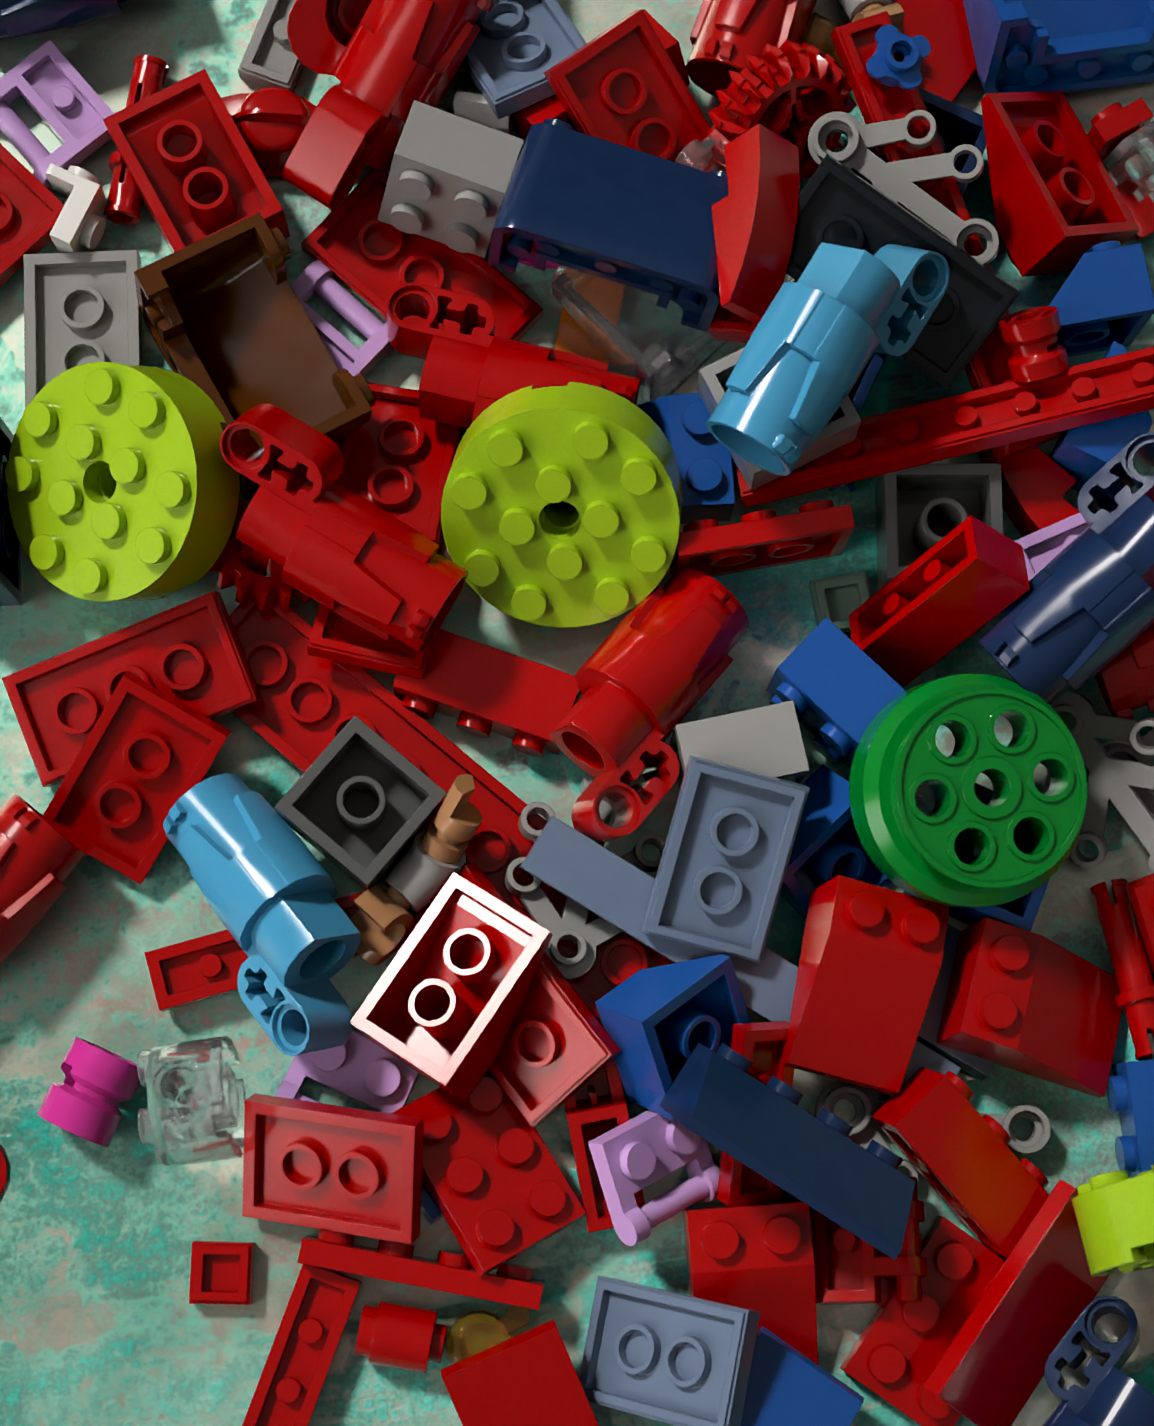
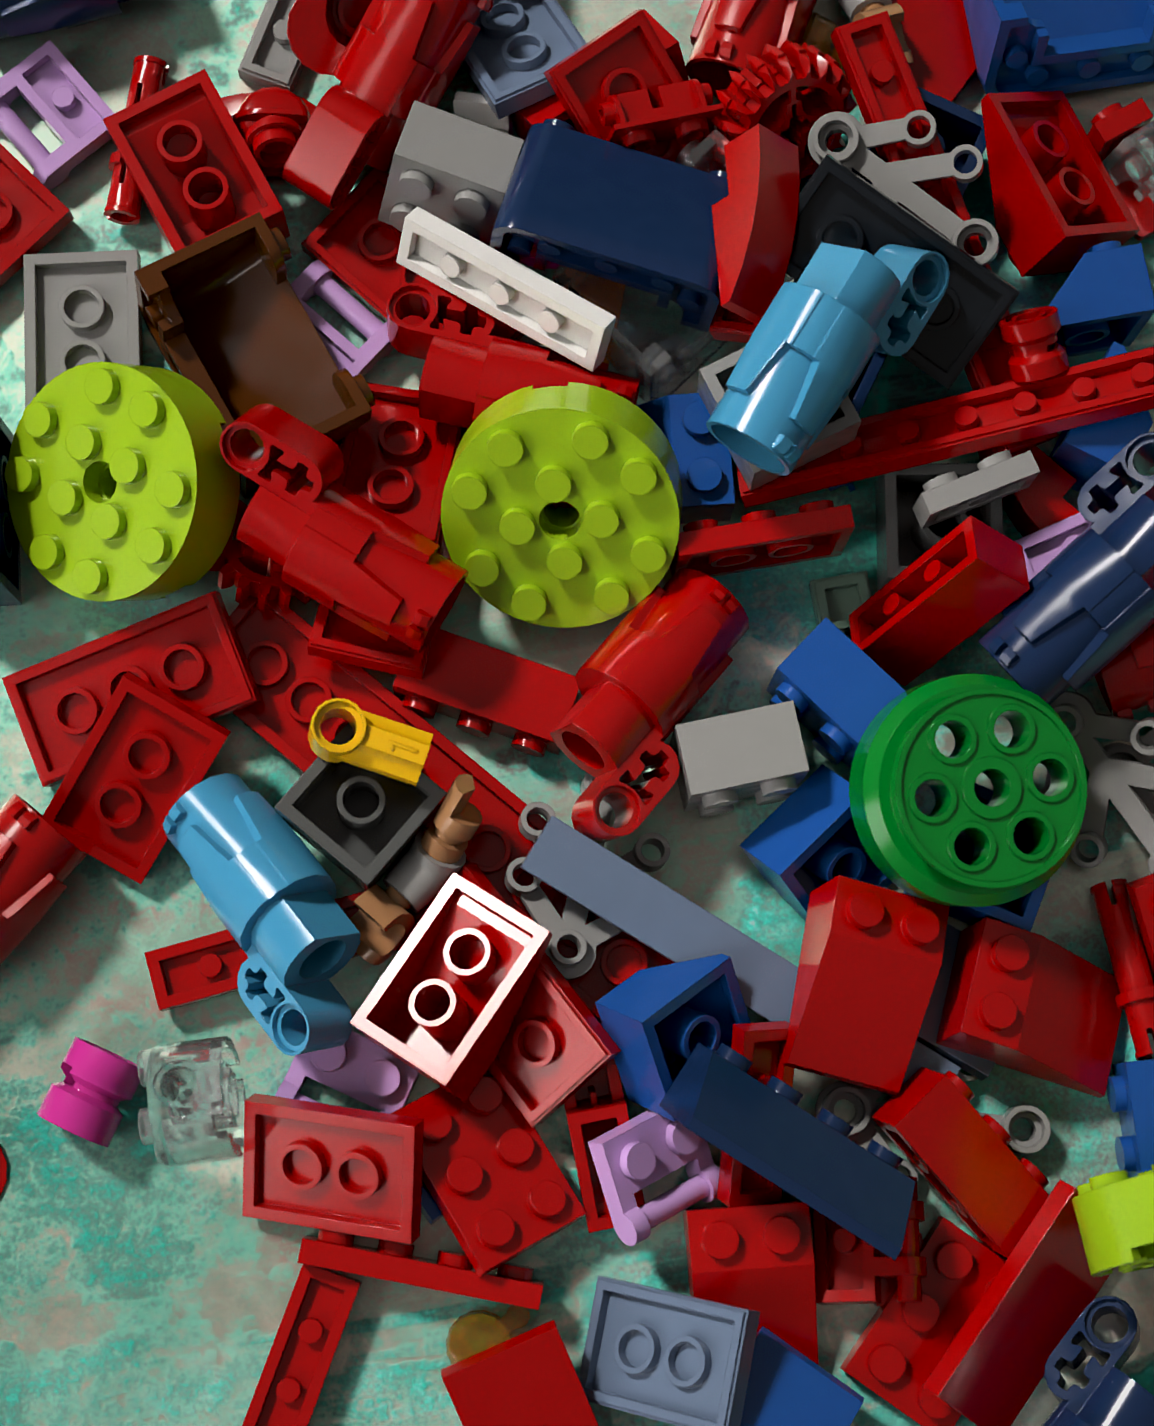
(82, 217): white bracket -> none
(222, 1272): red tile -> none
(272, 140): none -> red plate
(377, 742): none -> yellow piece
(400, 1336): red brick -> none
(505, 289): none -> white plate
(682, 115): none -> red hinge
(725, 859): sand blue tile -> none
(891, 72): blue plate -> none
(996, 478): none -> light grey plate

